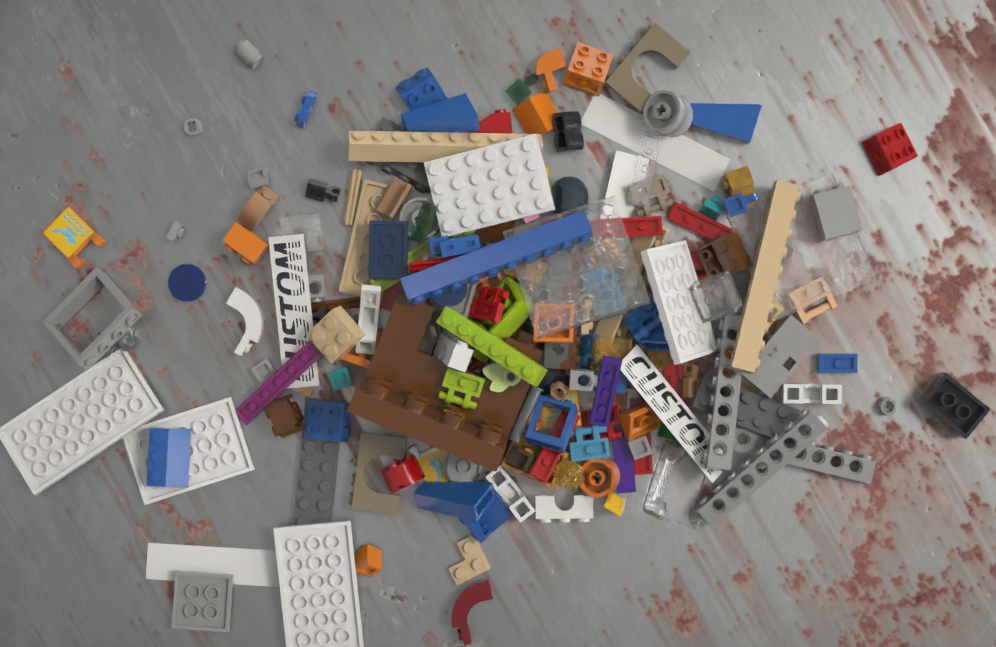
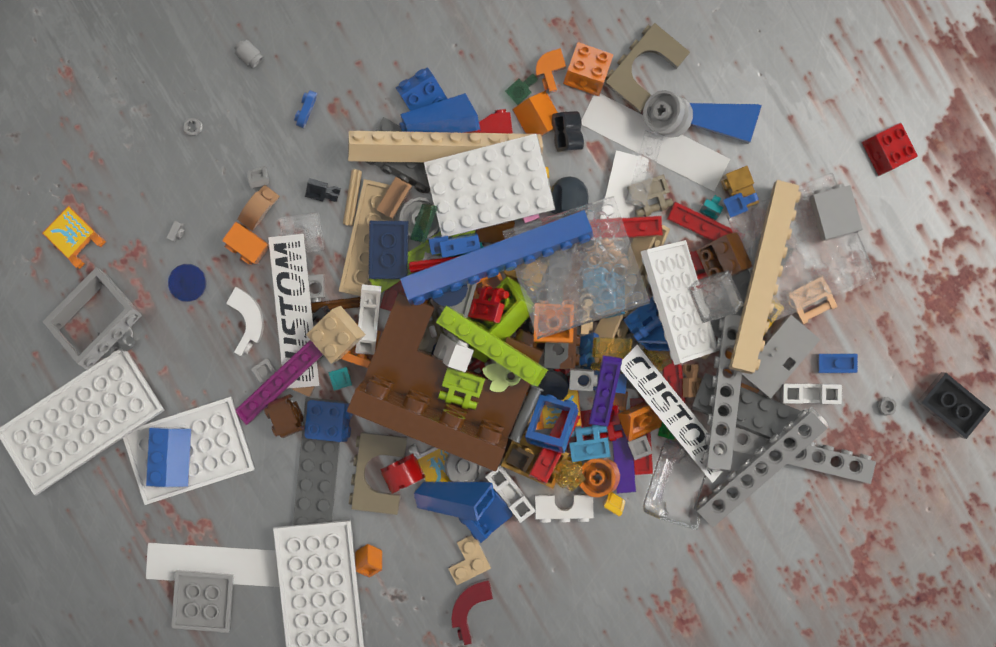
(557, 394): medium nougat plate -> none

